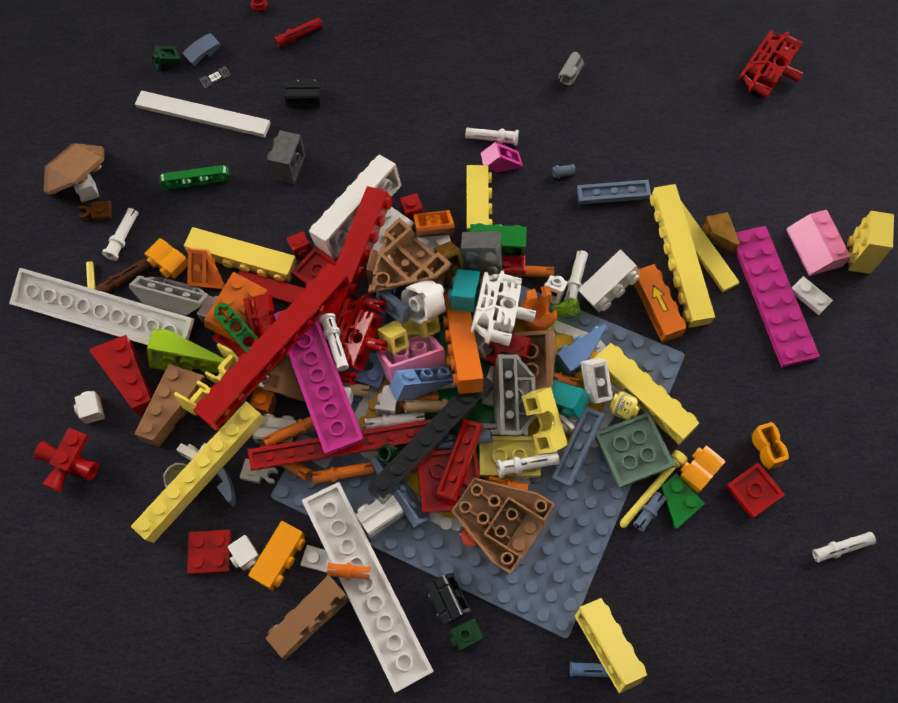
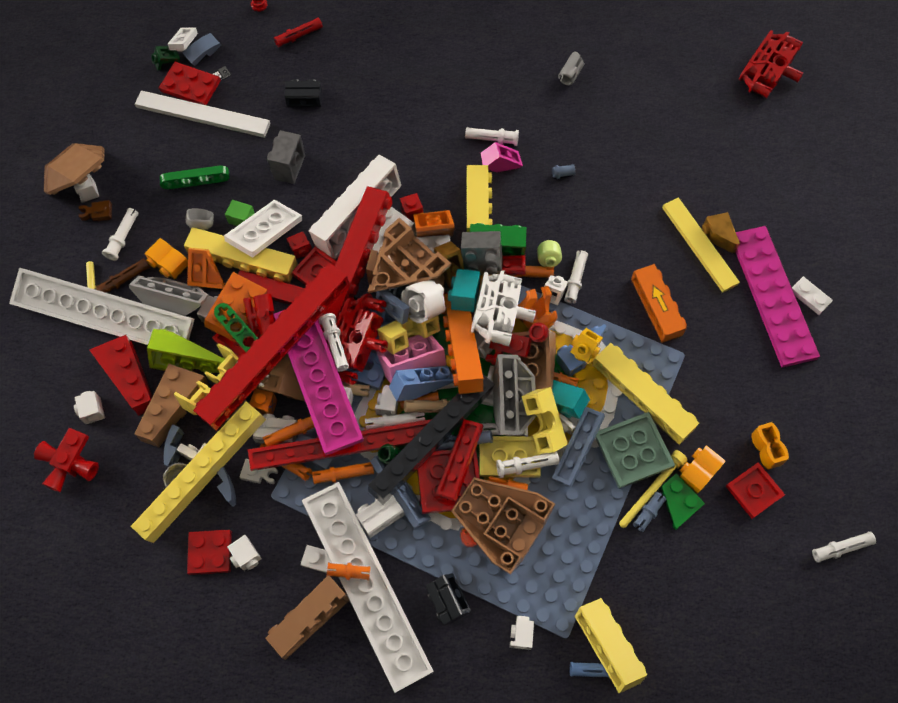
(173, 438): none -> sand blue slope
(182, 39): none -> white plate
(189, 84): none -> red plate
(199, 218): none -> light grey hair
(238, 212): none -> bright green brick
(263, 228): none -> white plate
(277, 556): light orange brick -> none
(465, 635): dark green brick -> none
(522, 633): none -> white brick
(538, 332): none -> red plate
(549, 253): none -> yellowish green head
(567, 308): clear neon green cone -> none
(586, 345): none -> yellow brick
(596, 380): white brick -> none
(610, 281): white brick -> none
(613, 192): sand blue plate -> none
(624, 405): light yellow head -> none
(682, 256): light yellow brick -> none
(818, 243): bright pink slope -> none
(870, 242): light yellow brick -> none

